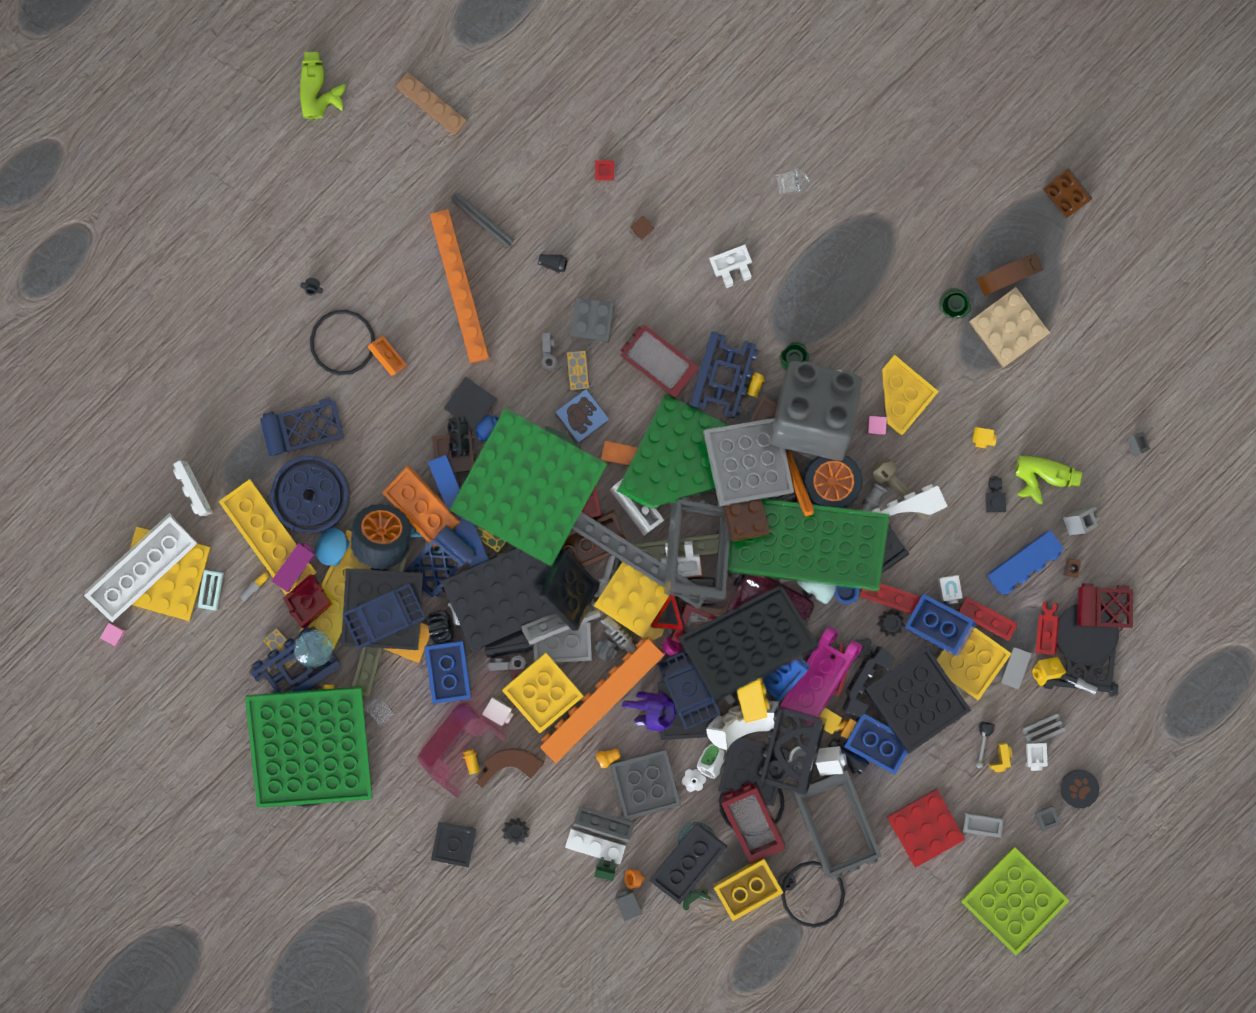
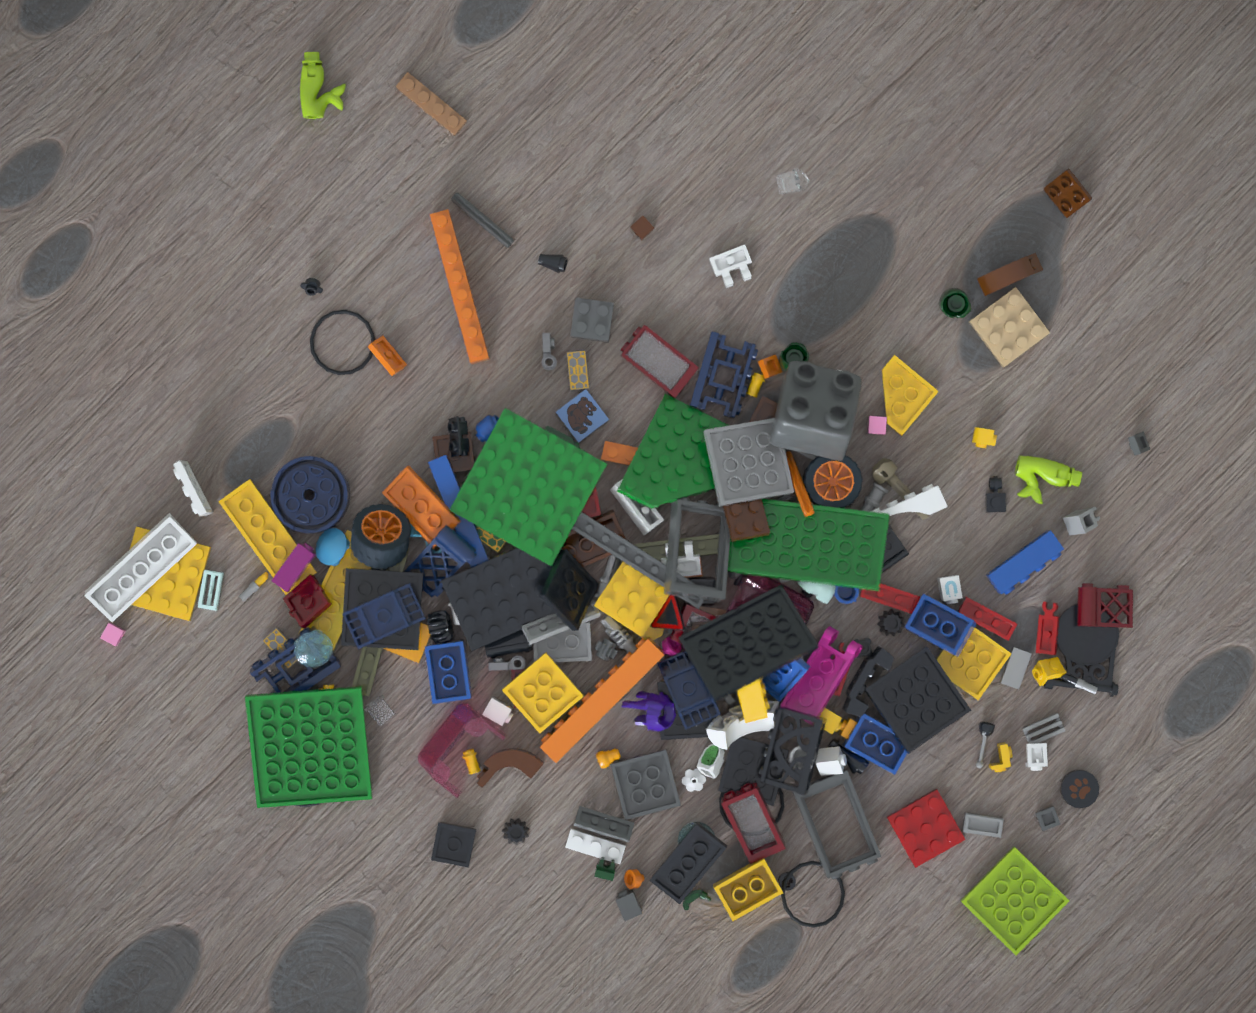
(276, 434): dark blue piece -> none
(470, 402): black tile -> none
(604, 170): red plate -> none
(770, 366): none -> orange tile
(1072, 568): reddish brown piece -> none

